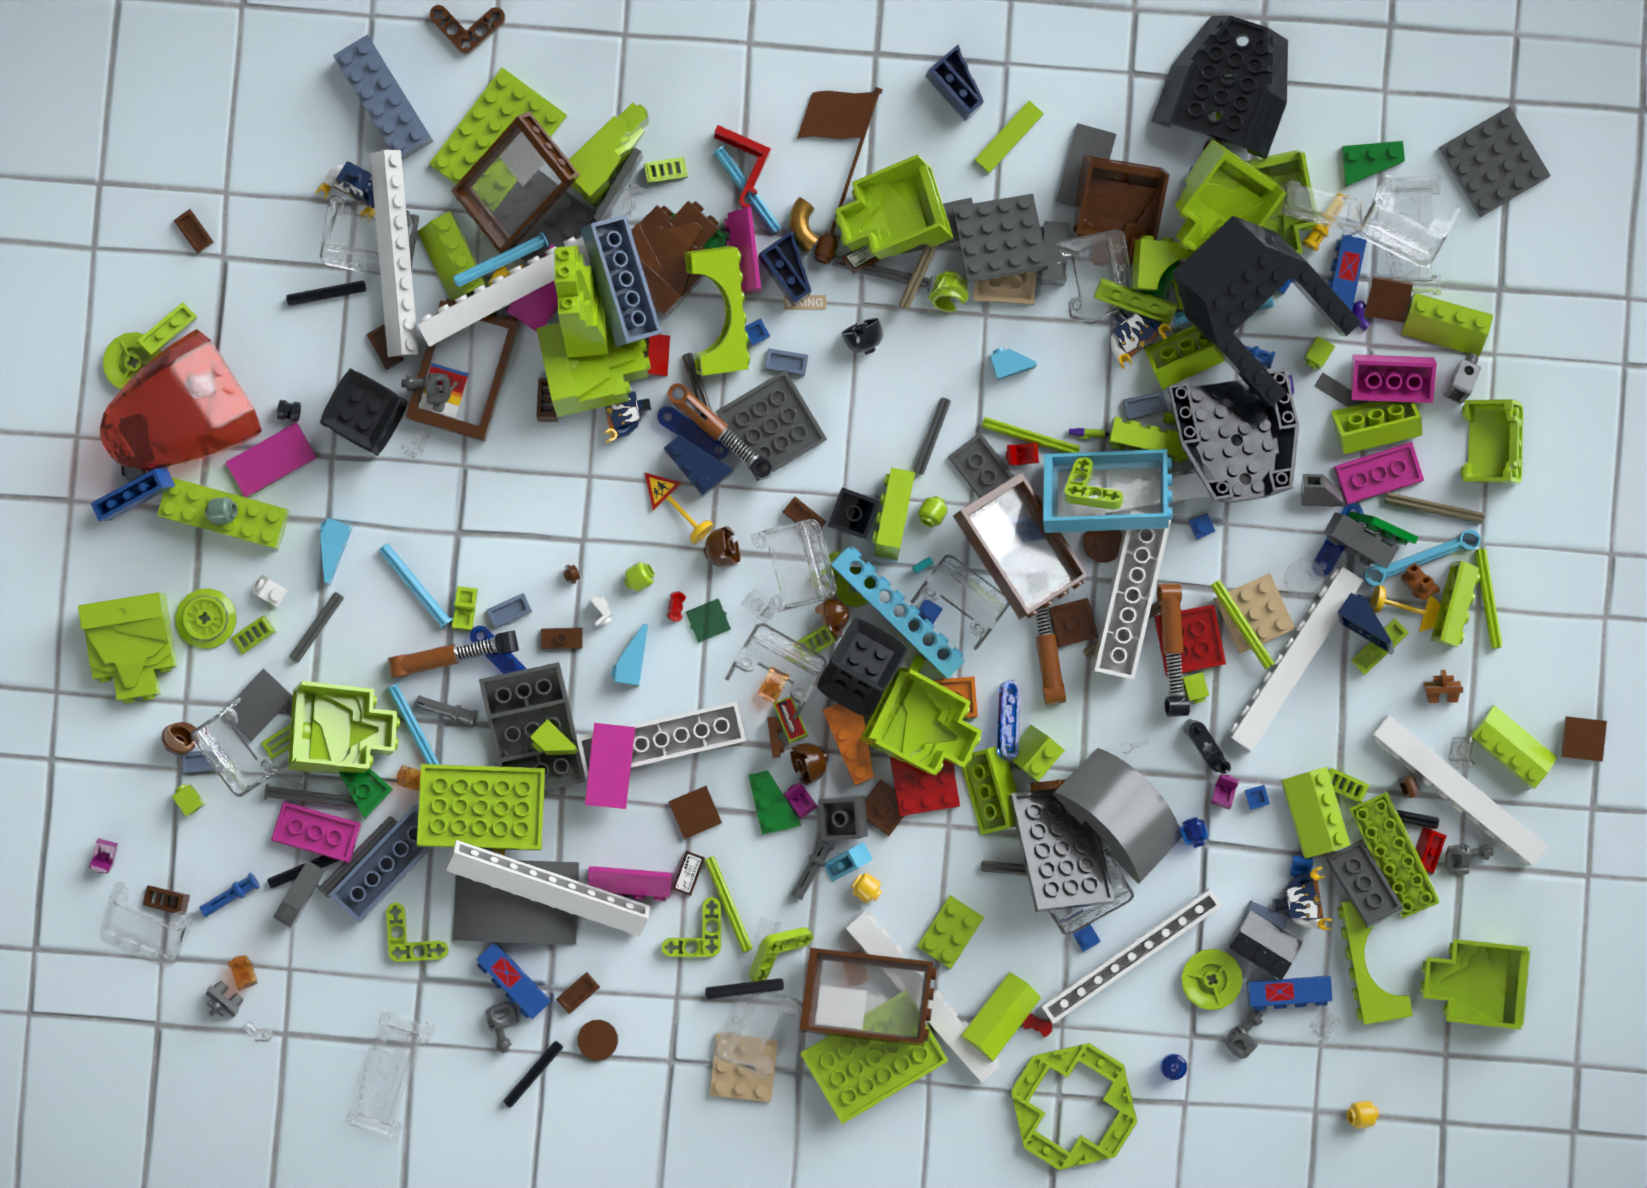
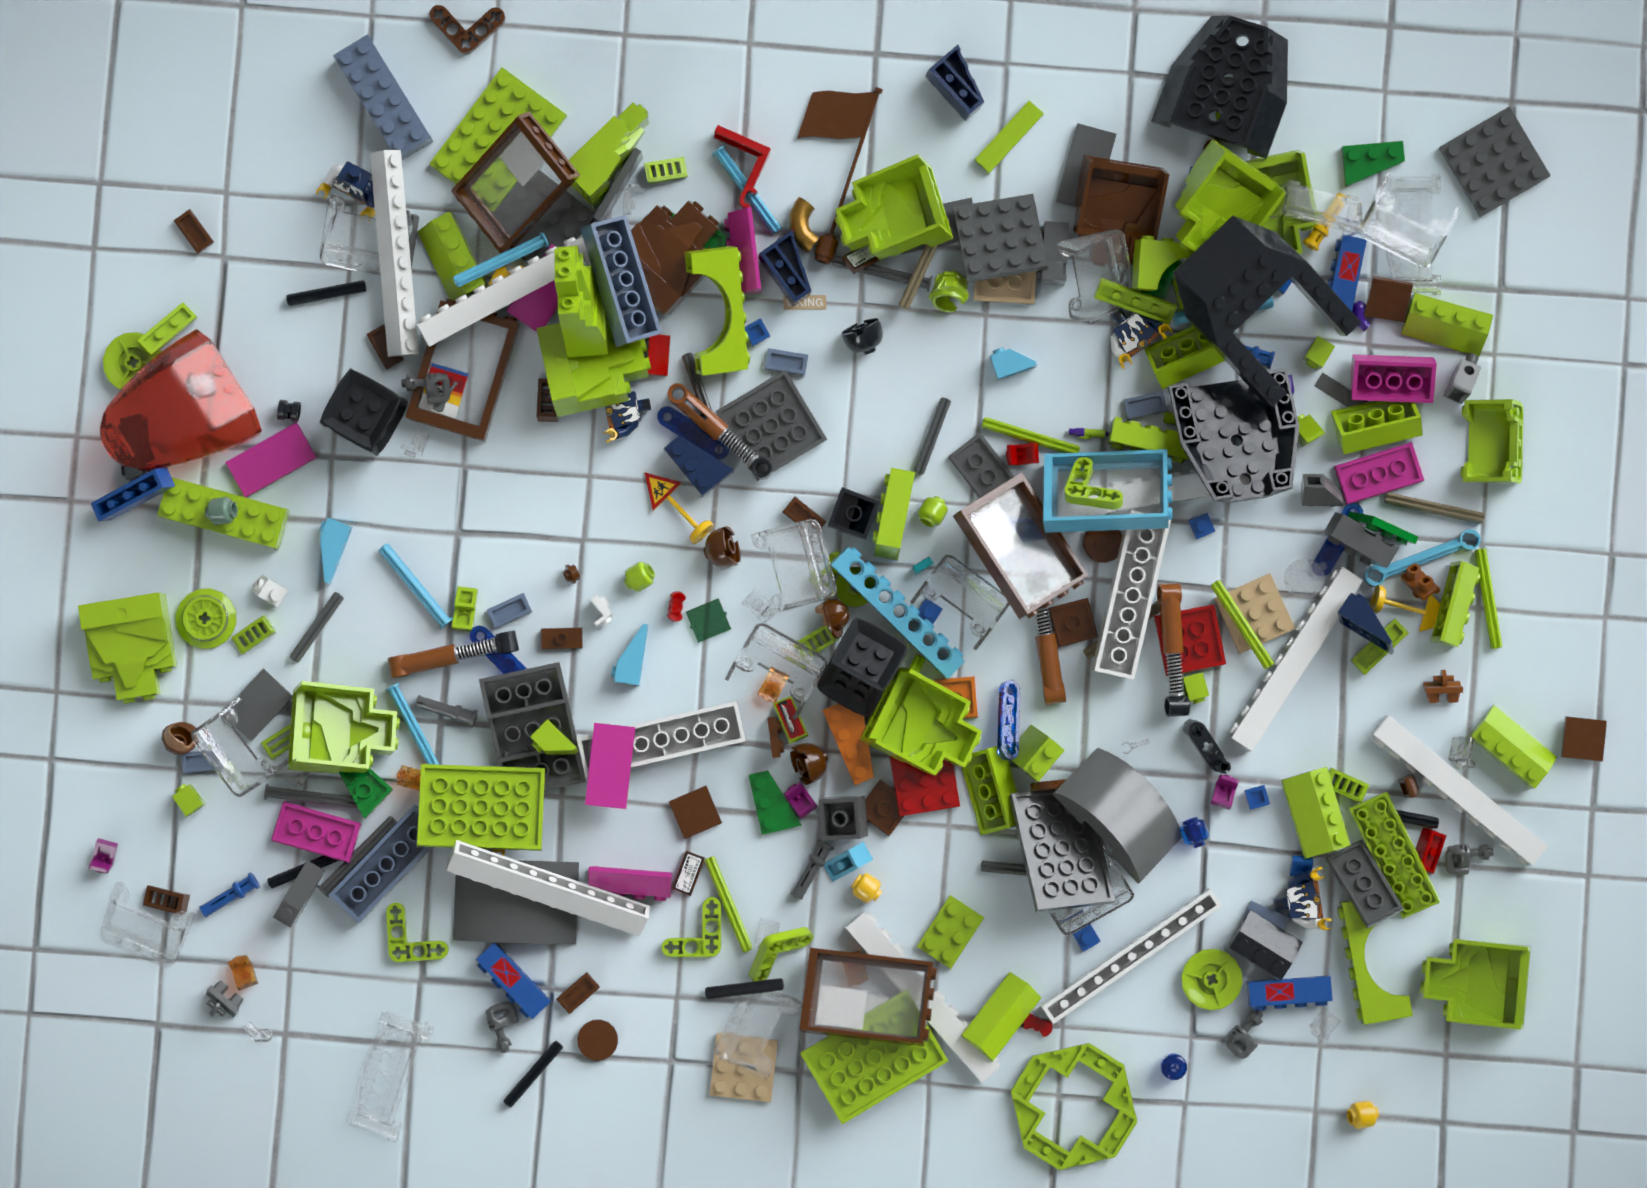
(1308, 429): none -> lime slope

